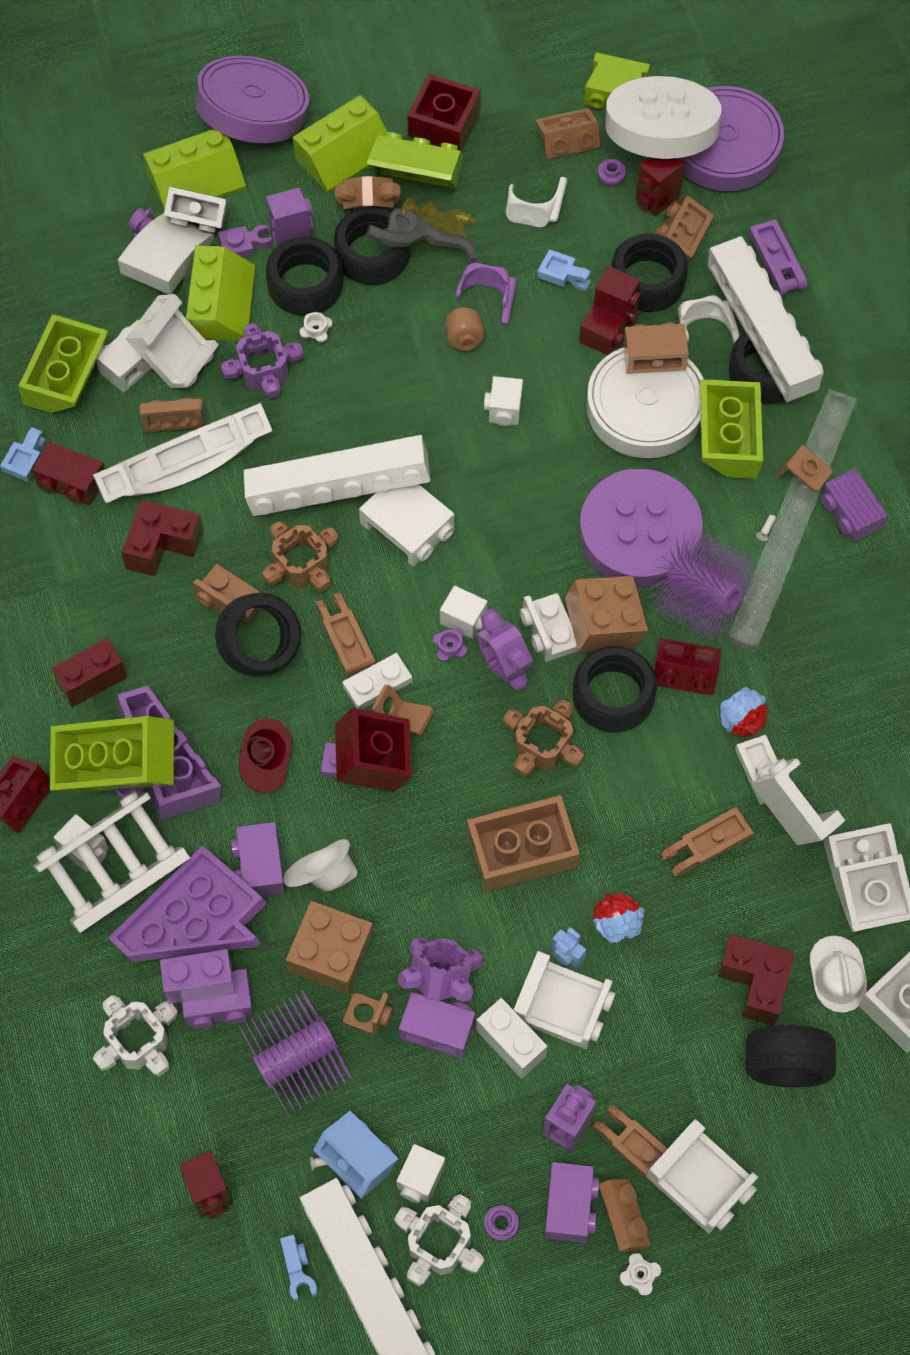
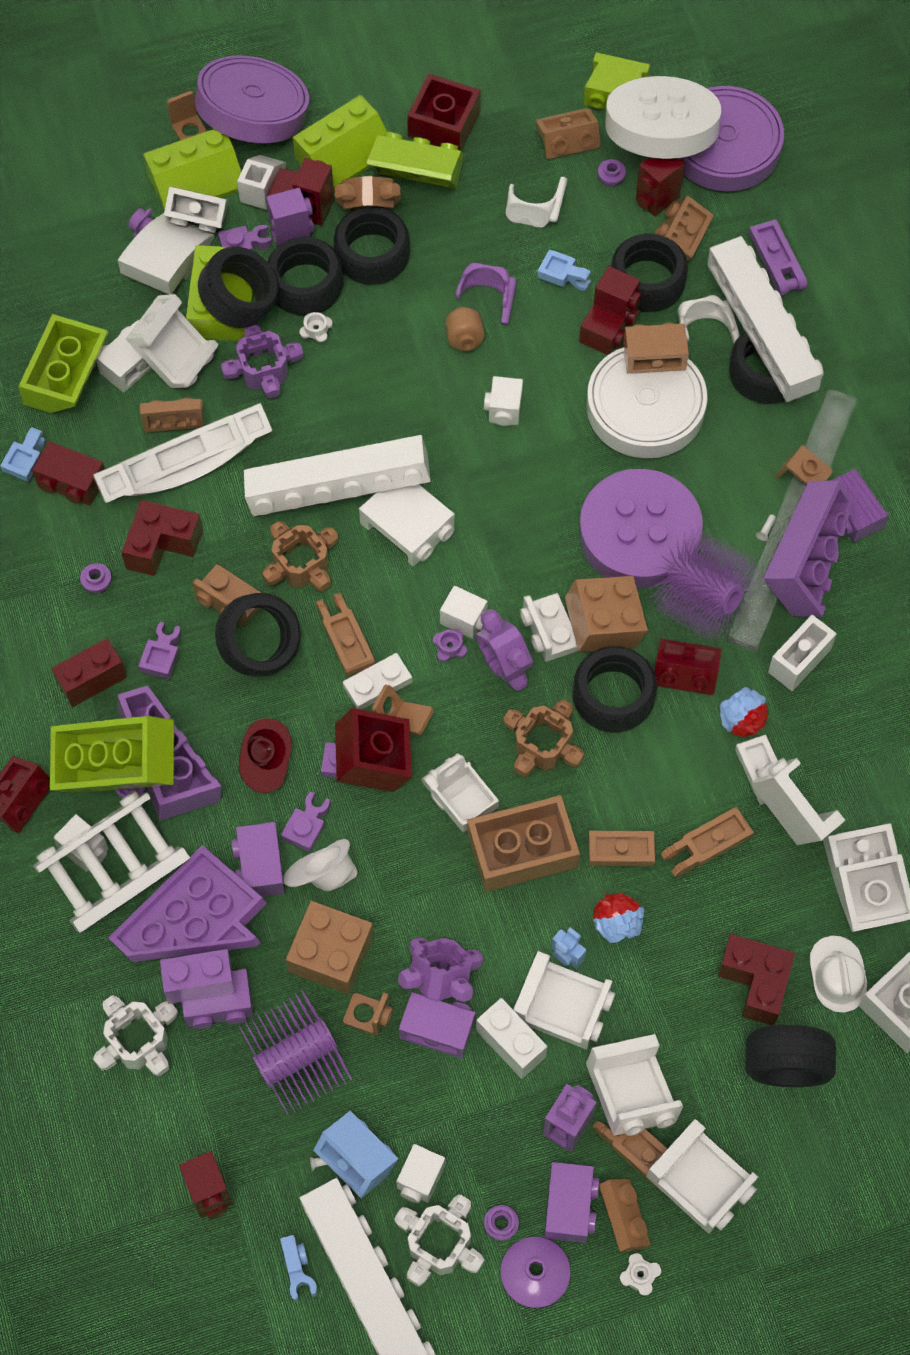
(98, 585): none -> medium lavender plate
(160, 655): none -> medium lavender plate
(183, 114): none -> medium nougat bracket
(254, 271): none -> black tyre
(257, 180): none -> white slope
(305, 826): none -> medium lavender plate
(315, 183): none -> dark red brick
(426, 223): dark grey piece -> none
(460, 791): none -> white piece
(530, 1289): none -> medium lavender dish
(621, 848): none -> medium nougat plate
(632, 1086): none -> white panel
(731, 427): lime slope -> none
(802, 652): none -> white brick
(809, 548): none -> medium lavender wedge

